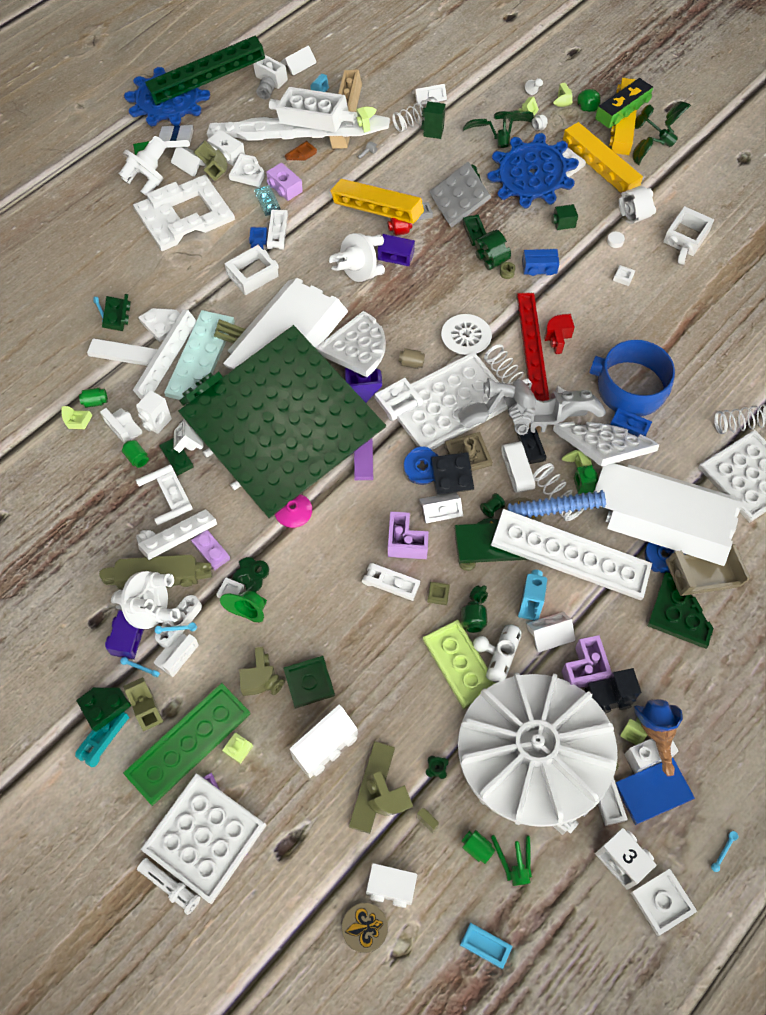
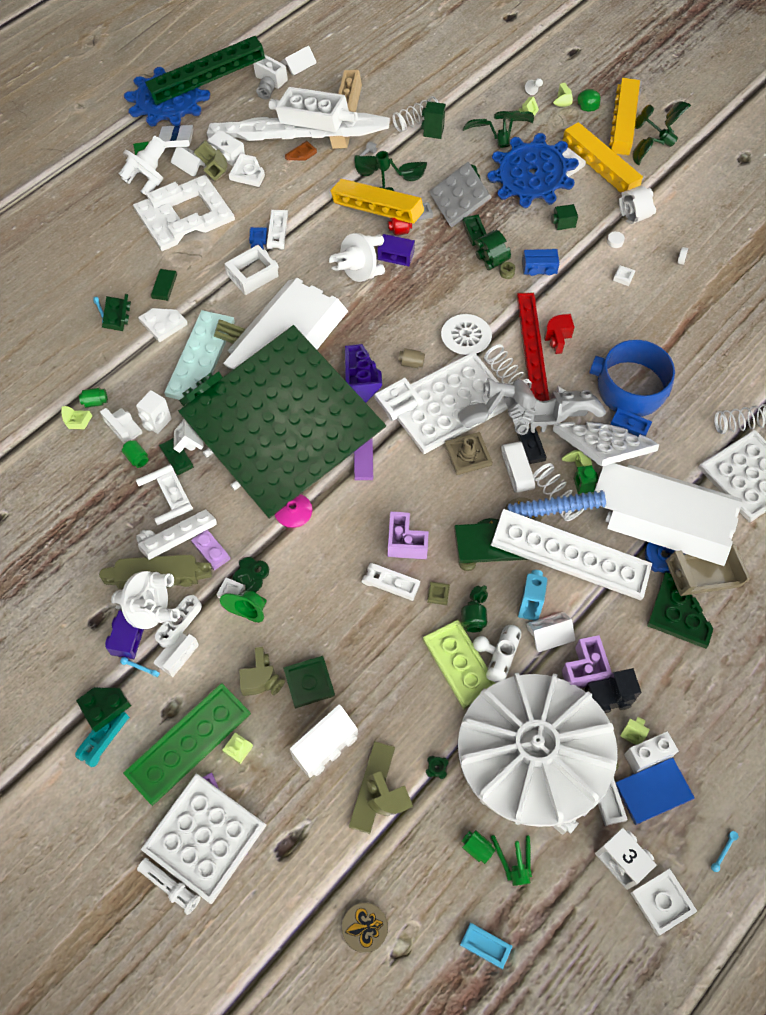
(121, 352): white tile -> none
(143, 704): olive brick -> none
(164, 284): none -> dark green tile
(165, 354): white plate -> none
(192, 627): medium azure hinge -> none
(267, 199): clear light blue plate -> none
(284, 181): lavender brick -> none
(320, 83): medium azure brick -> none
(356, 345): white plate -> none
(364, 114): yellowish green plate -> none
(368, 164): none -> dark green plant
(391, 885): white brick -> none
(415, 474): blue plate -> none
(424, 93): white panel -> none
(427, 820): olive tile -> none
(441, 507): white panel -> none
(452, 473): black plate -> none
(492, 505): dark green bush -> none
(539, 122): white plate -> none
(624, 103): brick -> none
(660, 724): blue hat -> none
(693, 220): white window -> none

